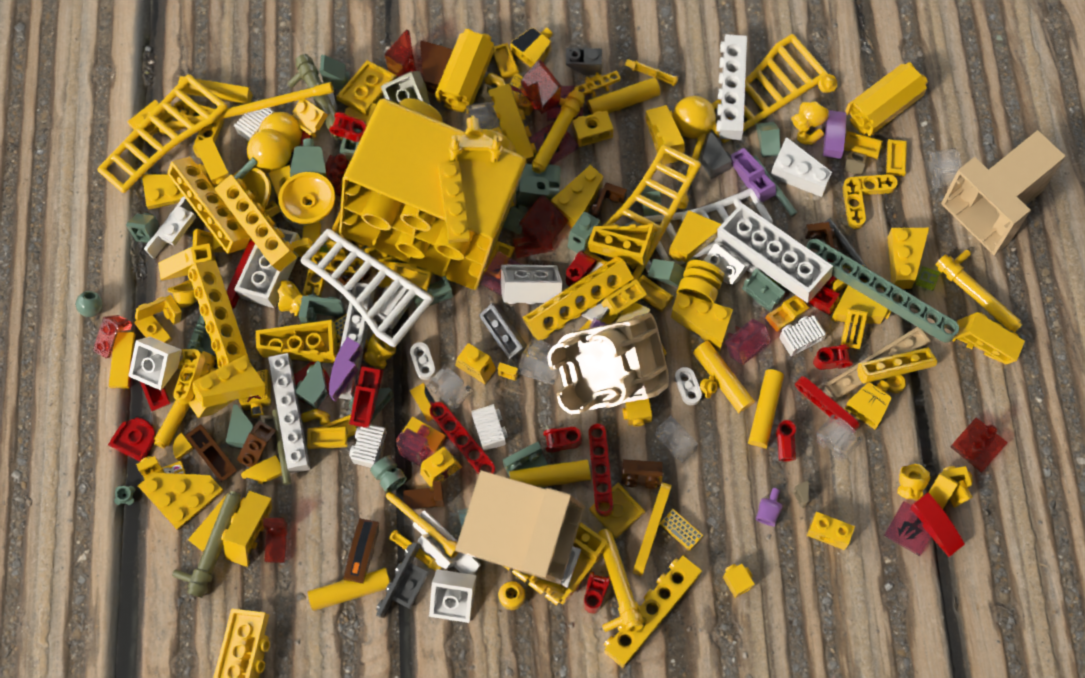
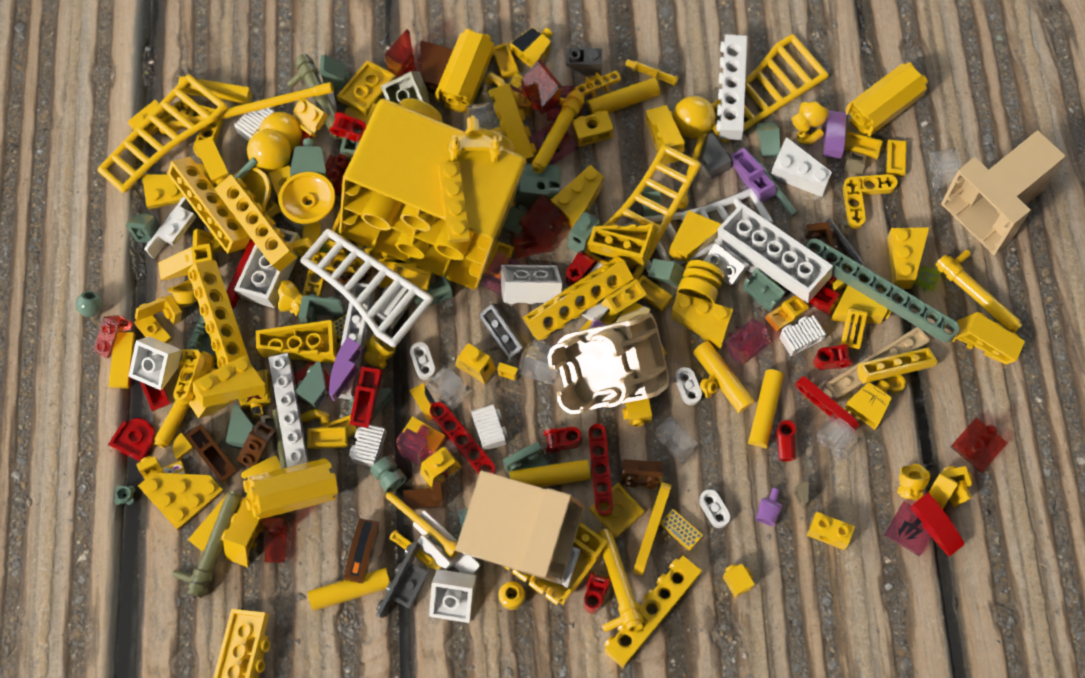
(290, 488): none -> yellow brick
(613, 192): reddish brown bracket -> none
(714, 509): none -> white plate
(827, 83): yellow tile -> none

